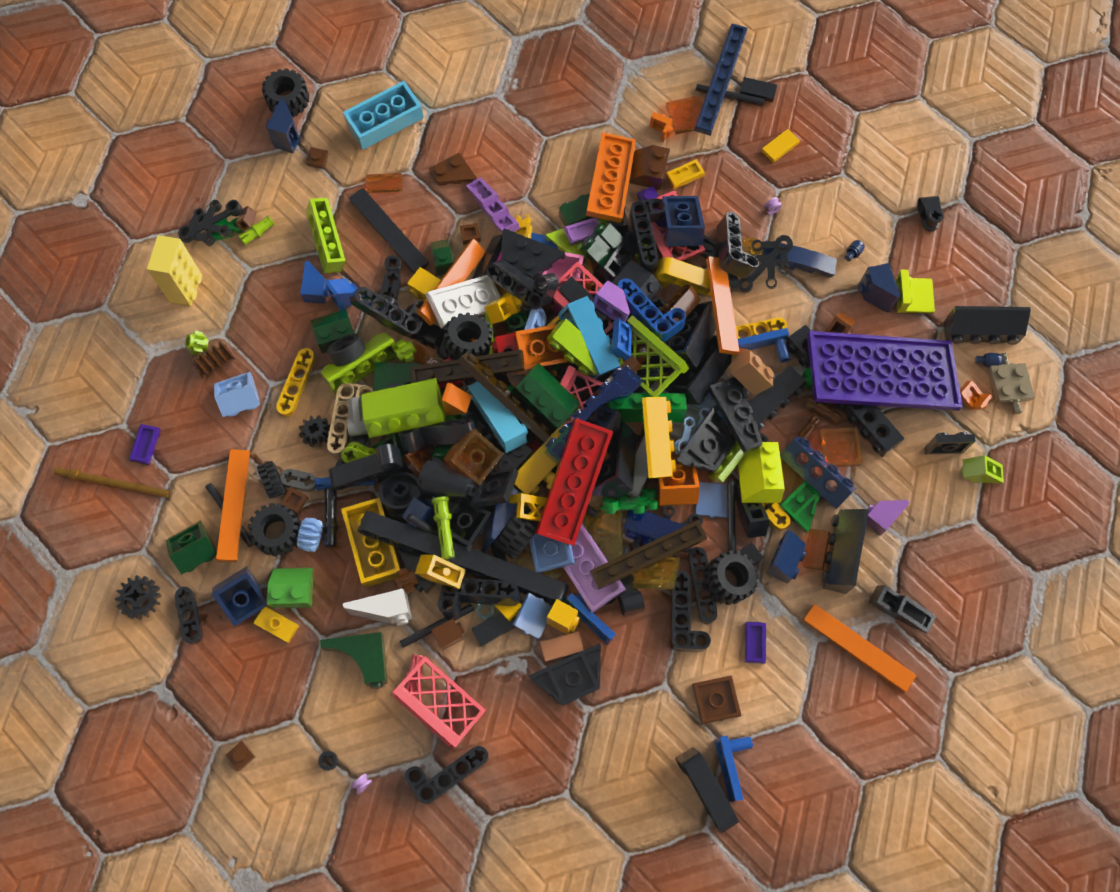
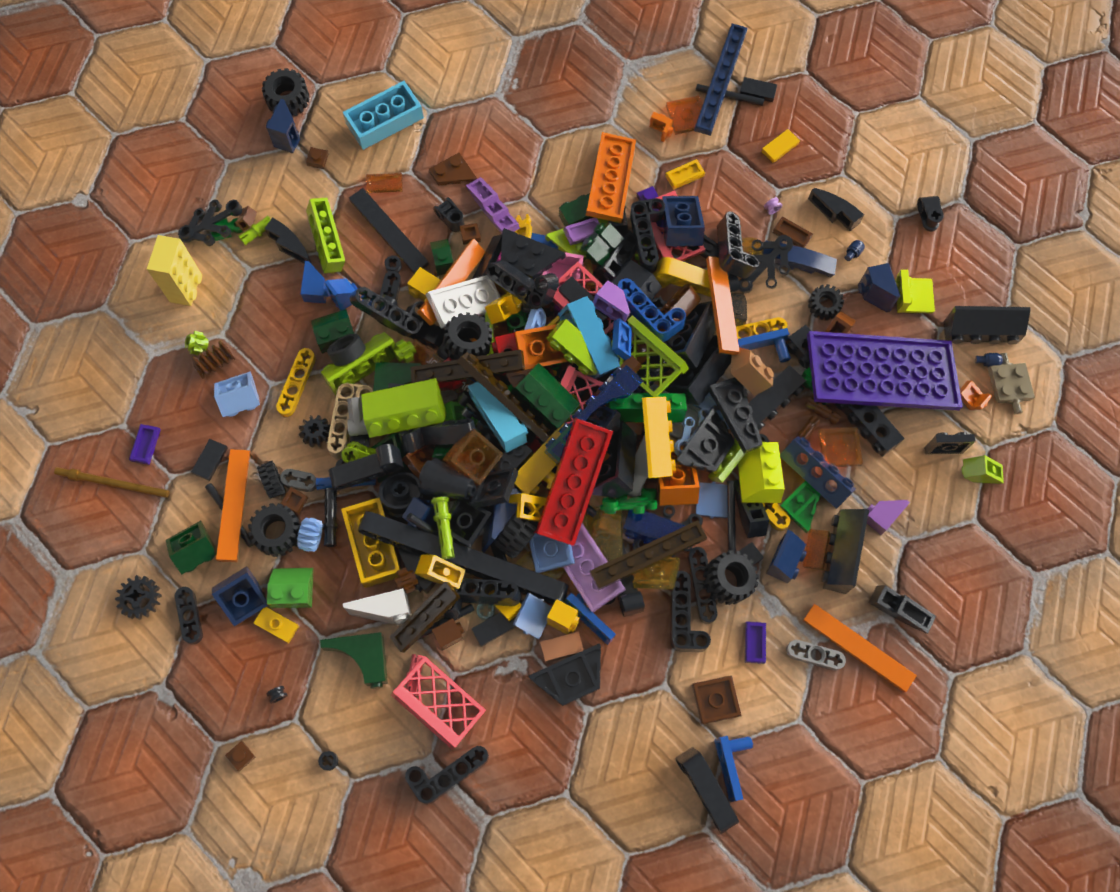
(209, 459): none -> black tile
(276, 694): none -> black bush
(286, 240): none -> black slope
(361, 783): lavender bush -> none
(425, 617): none -> dark brown plate
(448, 213): none -> black piece
(455, 400): orange slope -> none
(649, 166): reddish brown slope -> none
(739, 308): none -> clear smoke slope
(798, 234): none -> reddish brown tile
(823, 650): none -> light grey beam
(830, 293): none -> black tyre
(836, 208): none -> black slope

